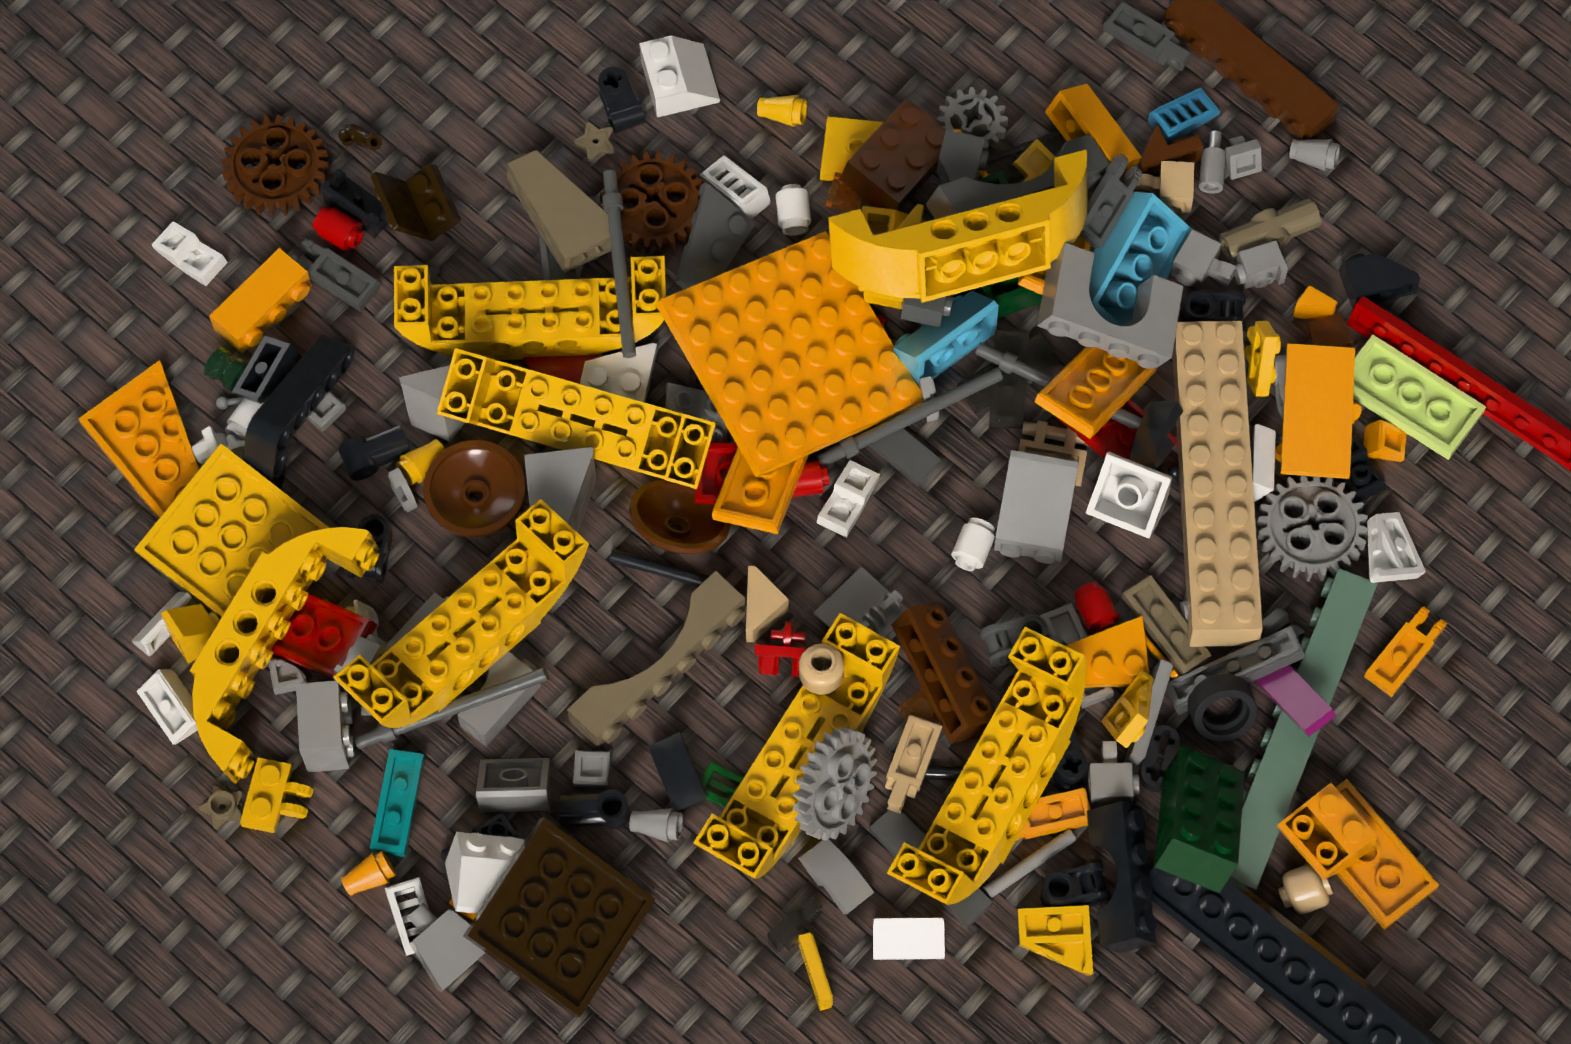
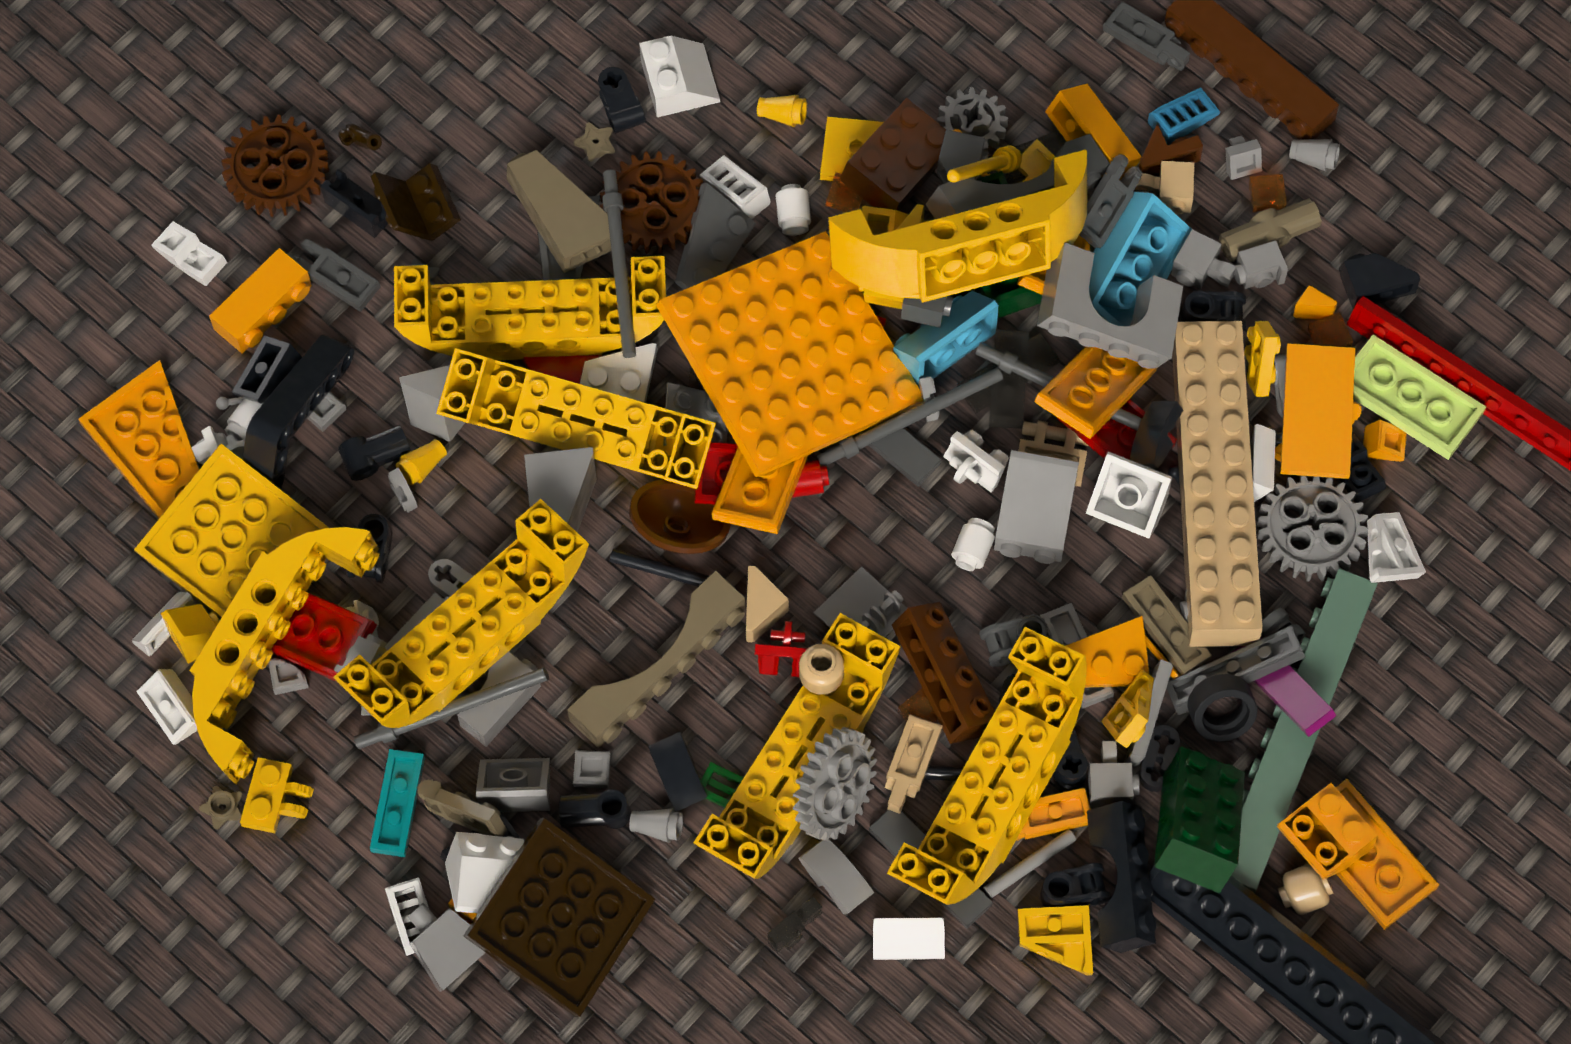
(224, 367): clear green wheel -> none
(323, 726): light grey brick -> none
(338, 228): red brick -> none
(370, 873): light orange cone -> none
(457, 575): none -> light grey beam
(461, 809): none -> dark tan hinge
(470, 470): reddish brown dish -> none
(815, 971): yellow tile -> none
(848, 498): white slope -> none
(973, 462): none -> white hips
(1004, 159): none -> yellow piece
(1096, 608): red brick -> none
(1212, 165): light grey piece -> none
(1267, 192): none -> clear orange plate
(1403, 654): light orange hinge -> none

